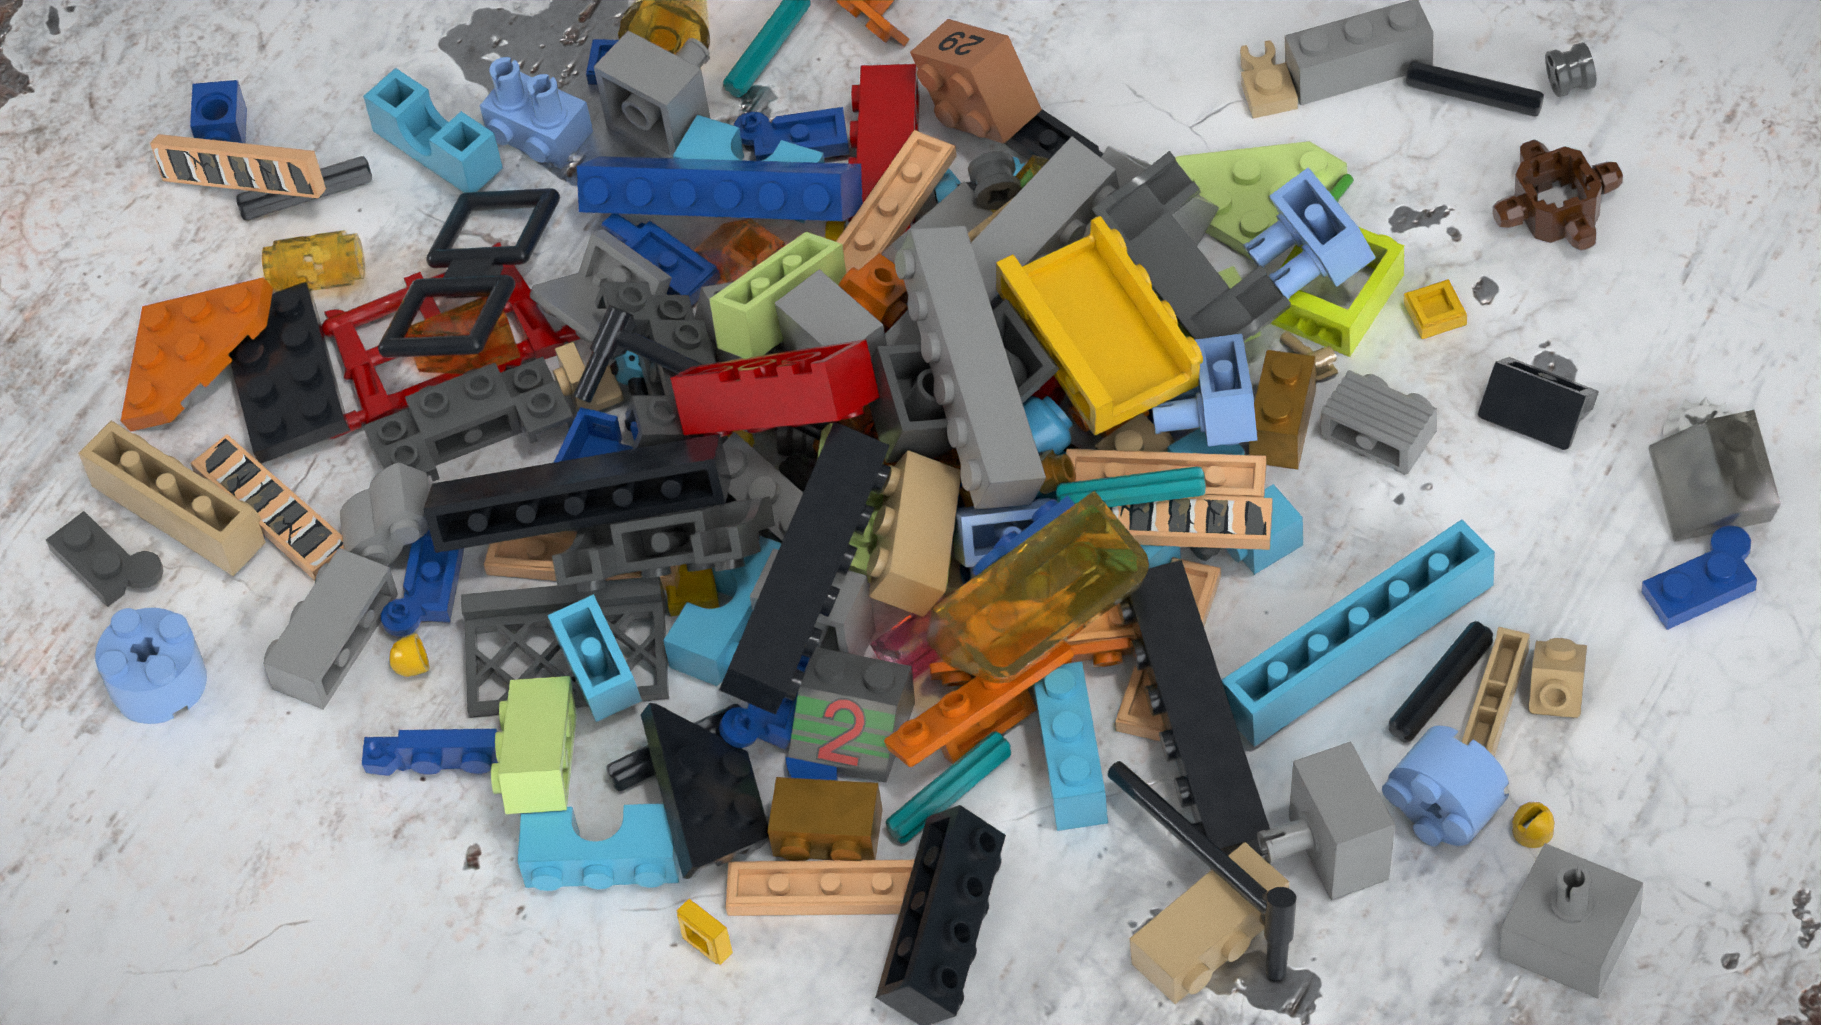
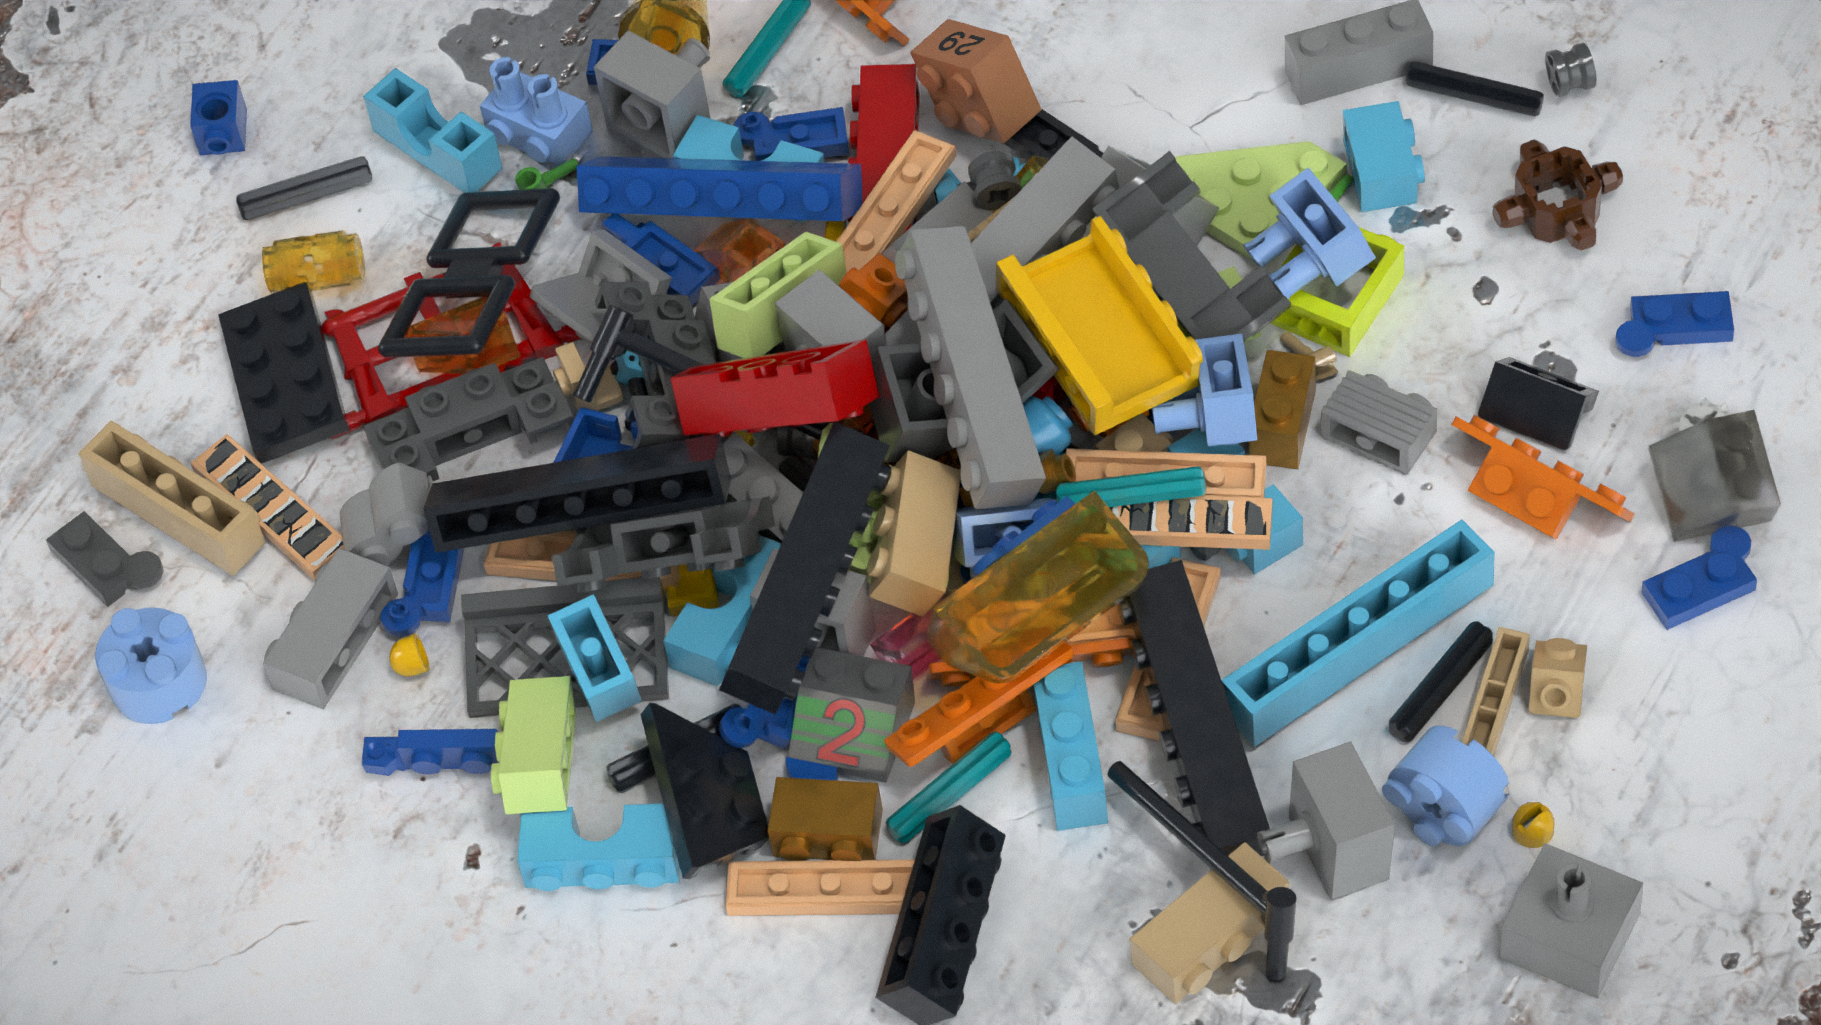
(188, 345): orange plate -> none
(238, 166): light nougat tile -> none
(532, 179): none -> bright green hand
(704, 932): yellow tile -> none
(1266, 84): tan plate -> none
(1381, 156): none -> medium azure brick
(1435, 309): yellow tile -> none
(1529, 489): none -> orange bracket
(1675, 321): none -> blue hinge

